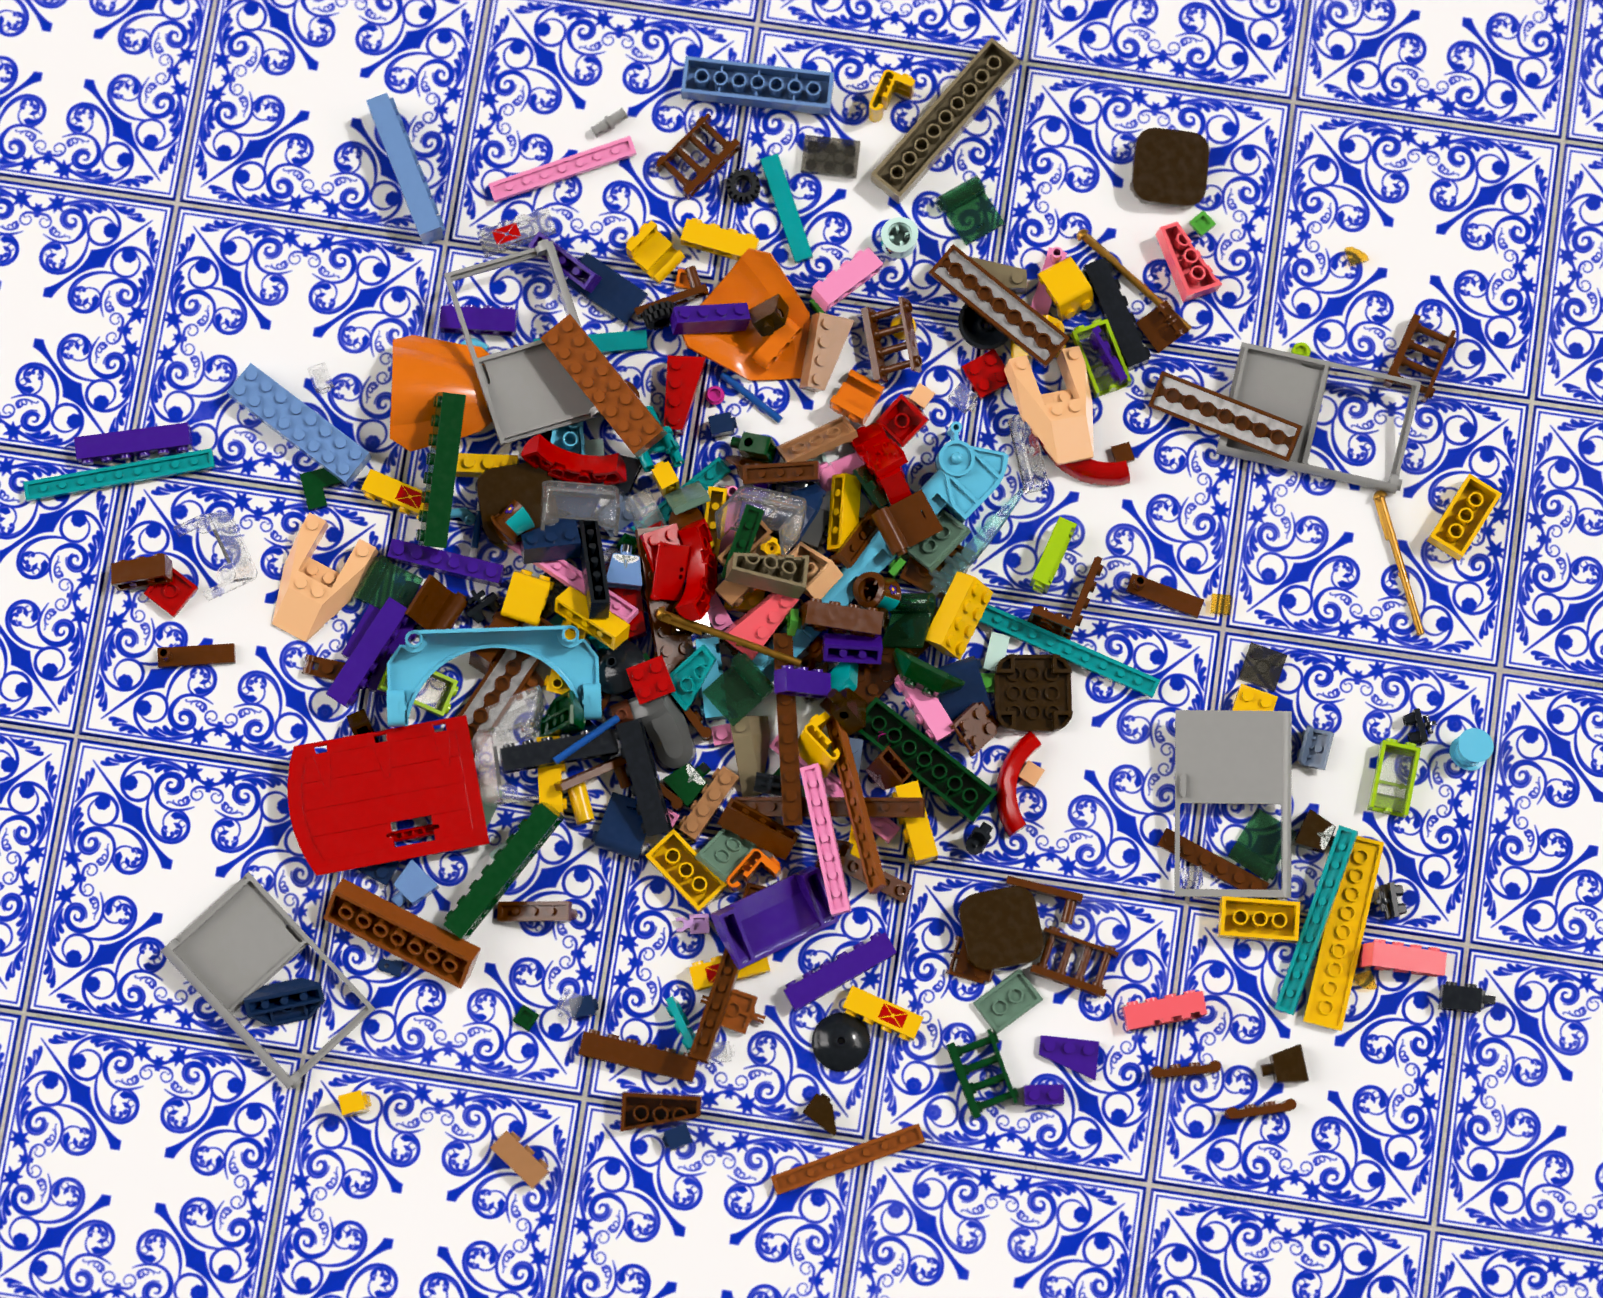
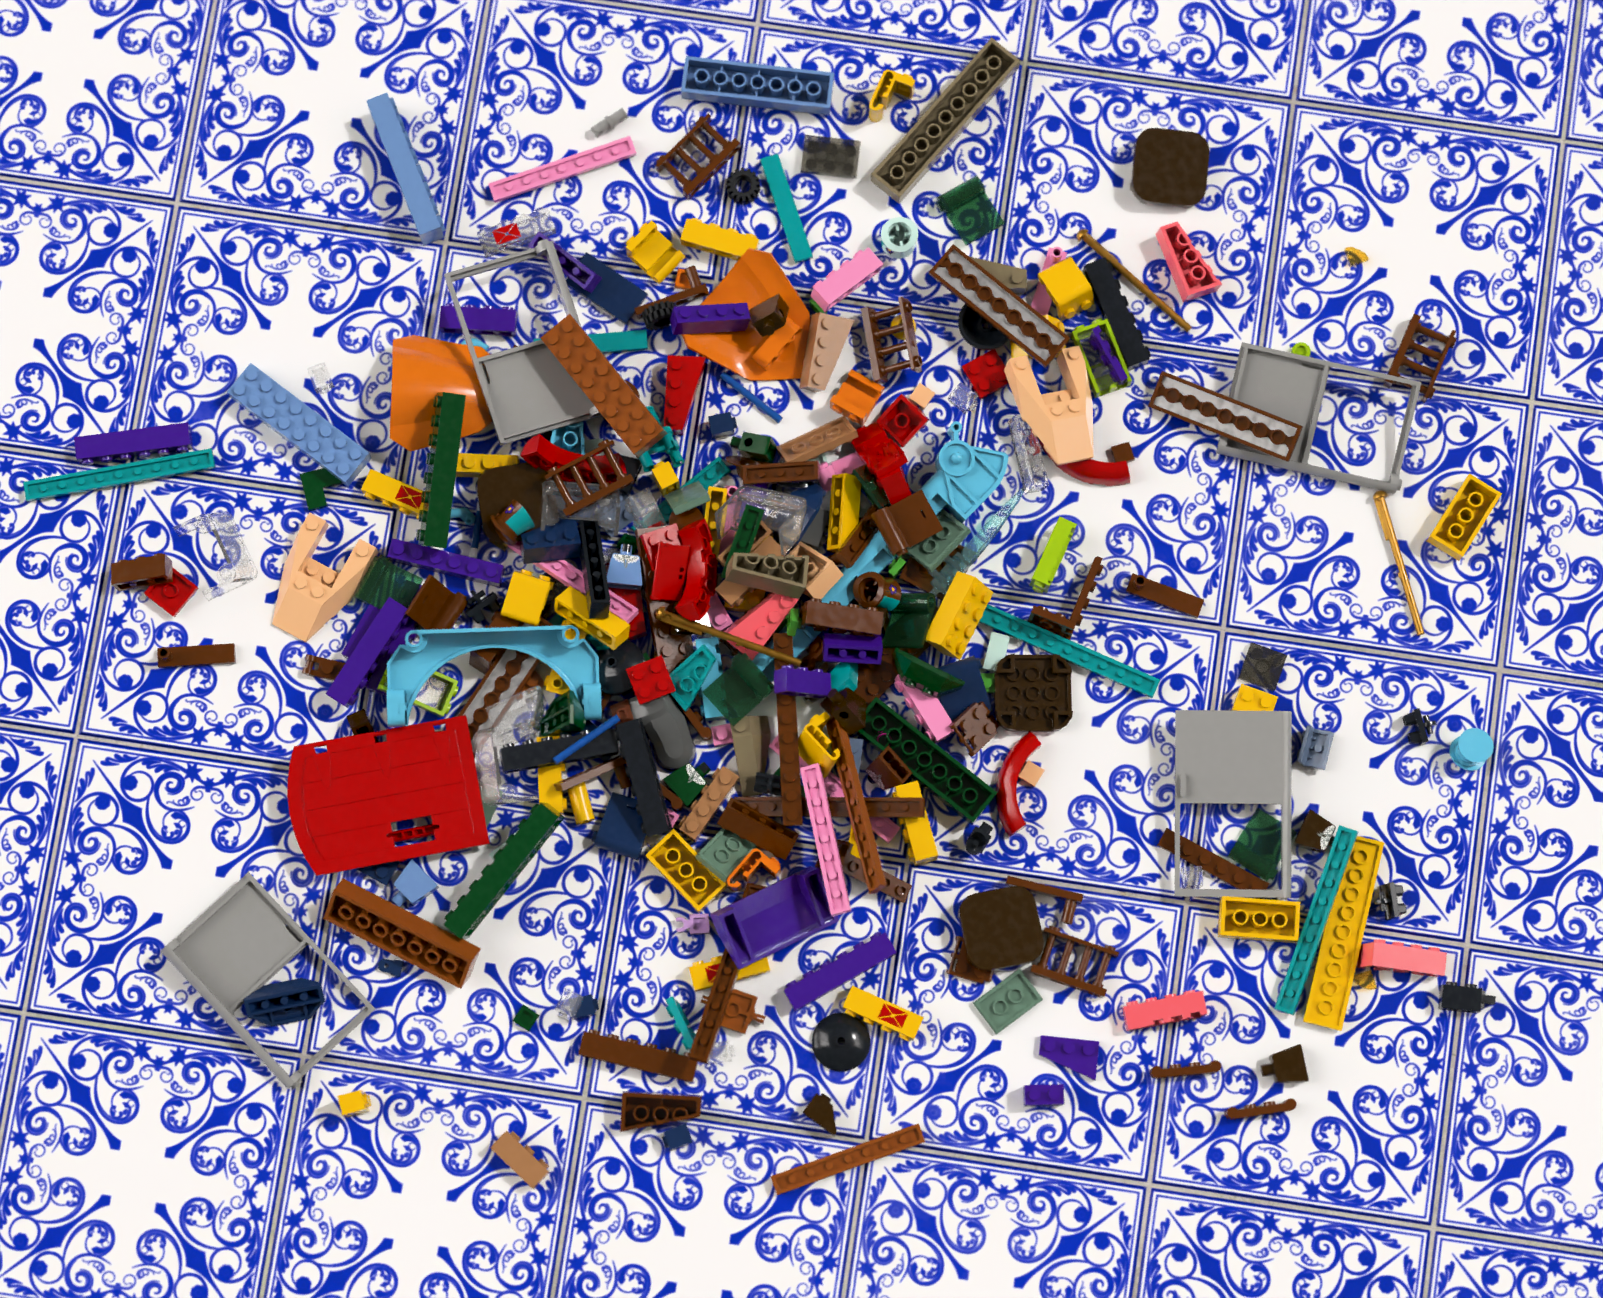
(536, 911): piece -> none
(589, 497): none -> reddish brown fence
(715, 395): dark pink plate -> none
(773, 542): yellow plate -> none
(962, 1071): dark green fence -> none
(1162, 326): reddish brown hinge -> none
(1202, 223): bright green plate -> none
(1220, 604): clear yellow tile -> none
(1394, 778): door -> none

